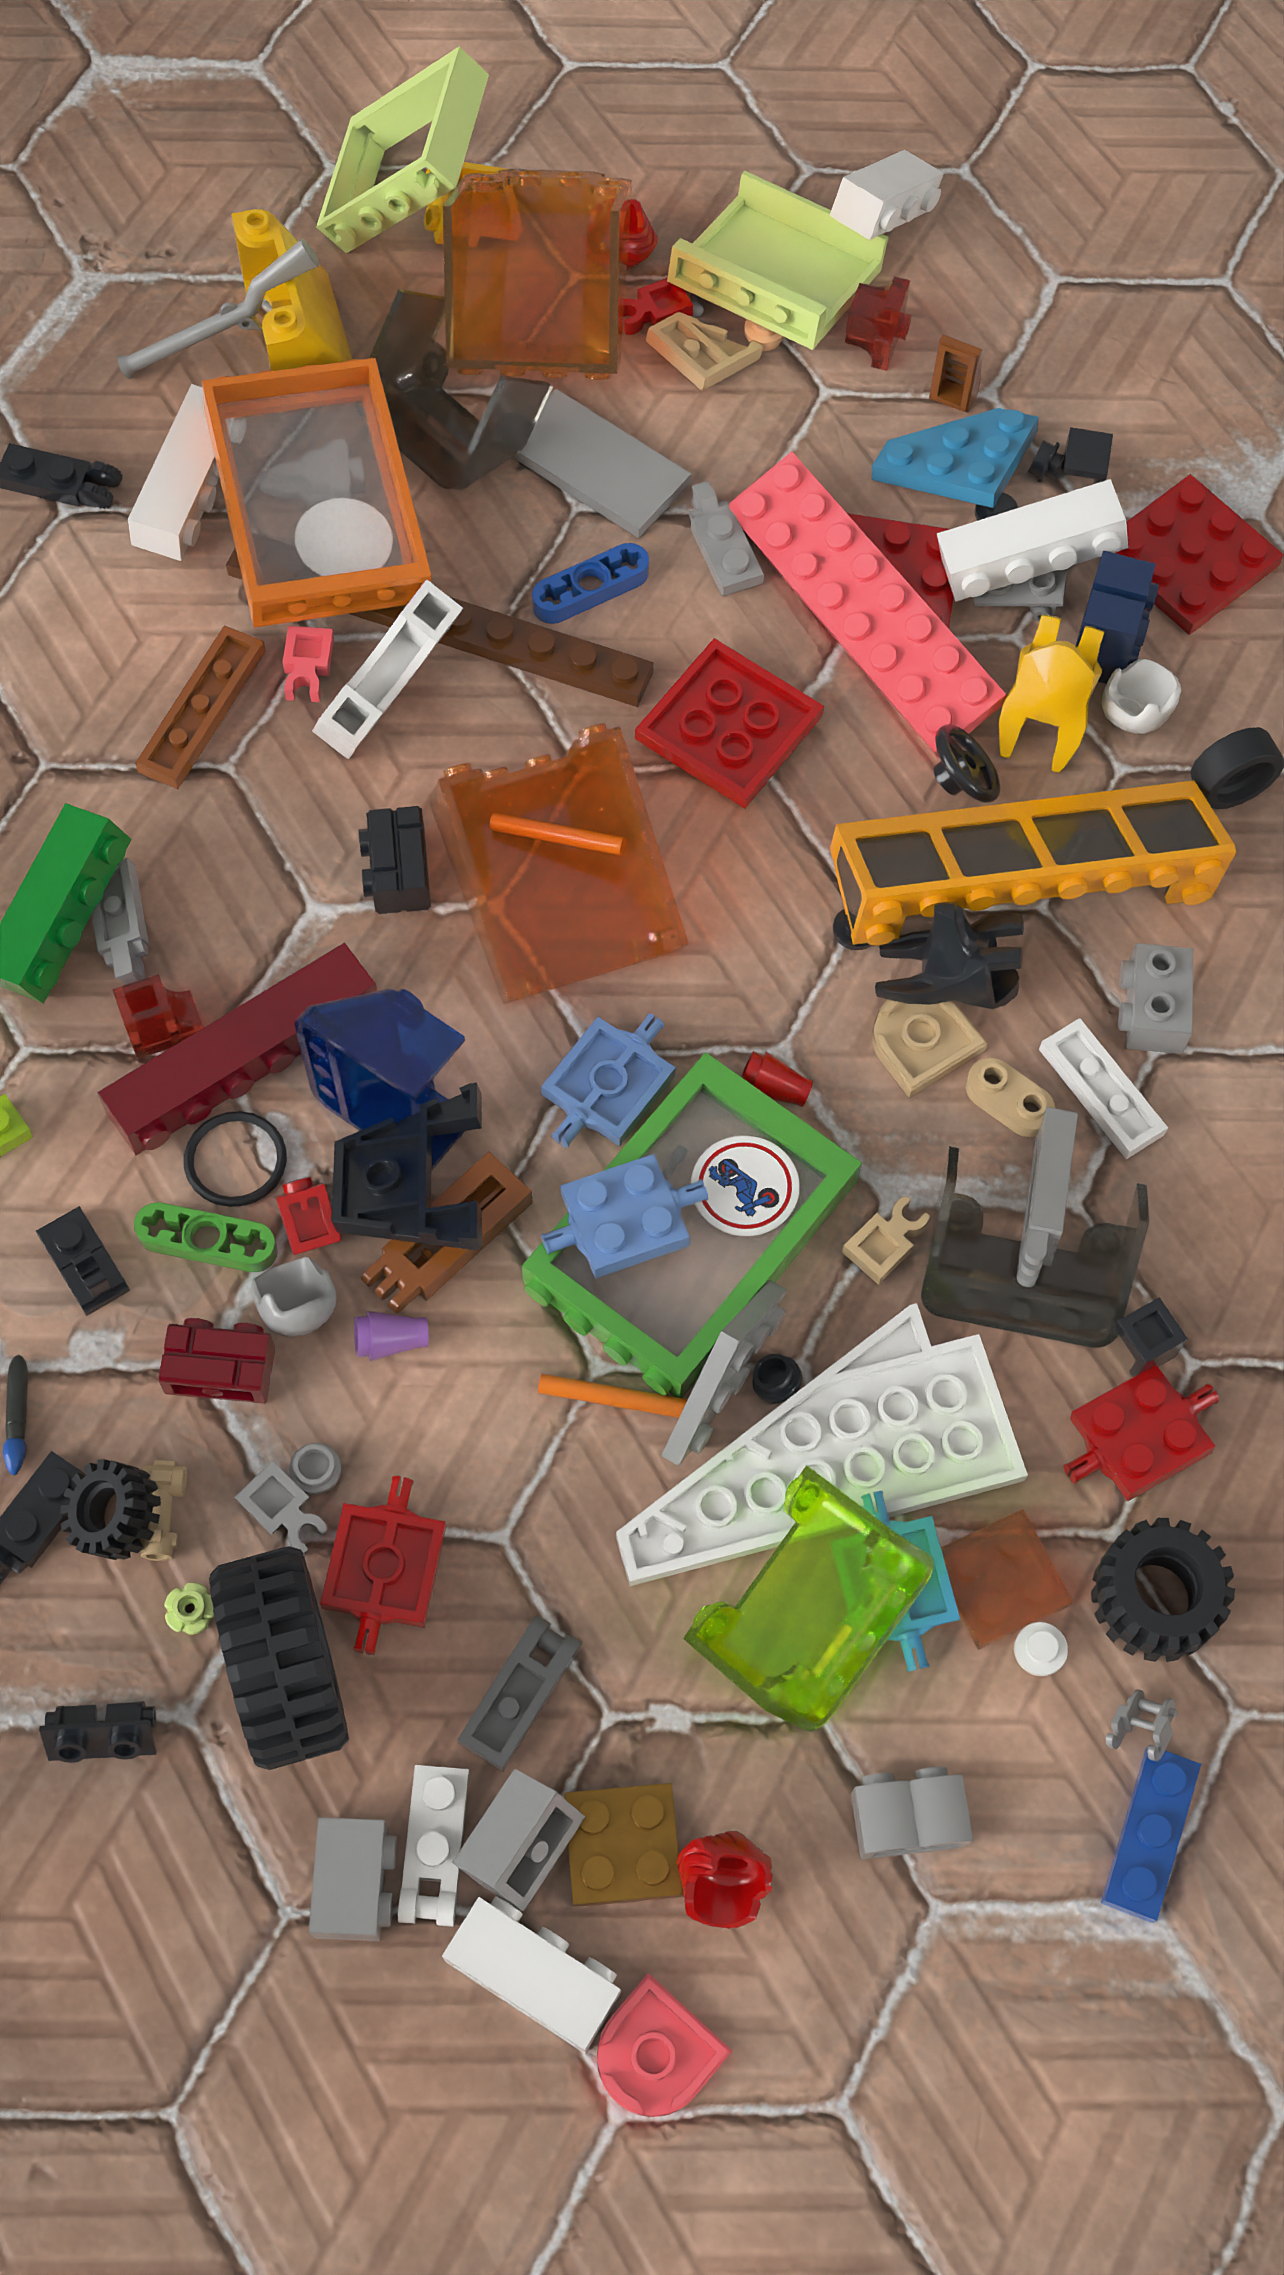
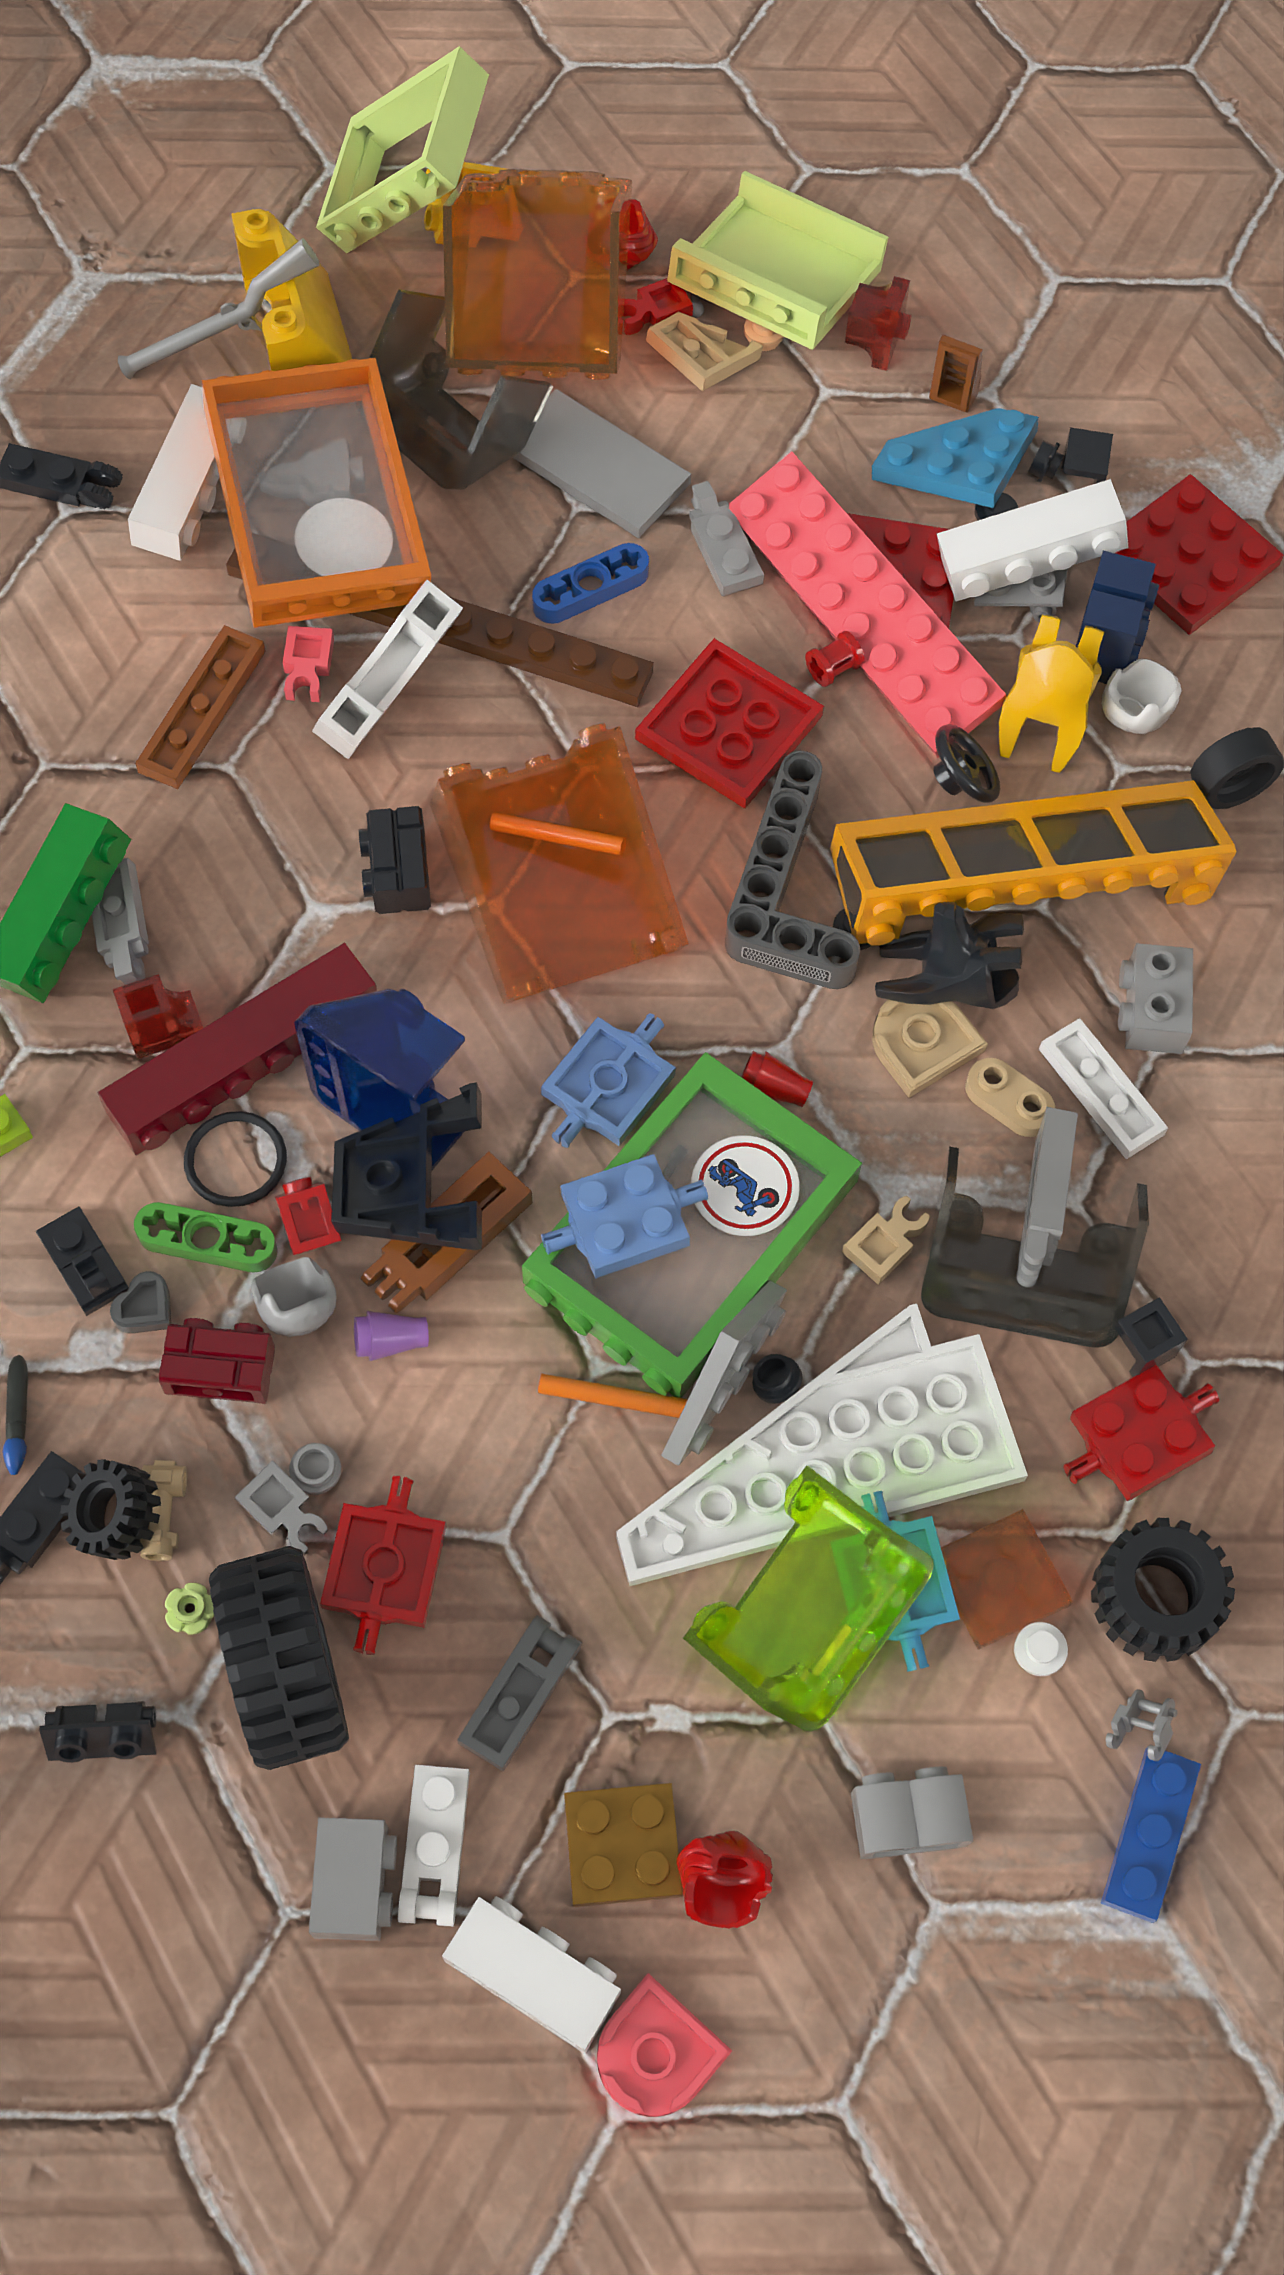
(143, 1306): none -> dark grey tile
(519, 1839): light grey brick -> none
(772, 877): none -> dark grey beam
(834, 658): none -> red bush
(887, 194): white brick -> none

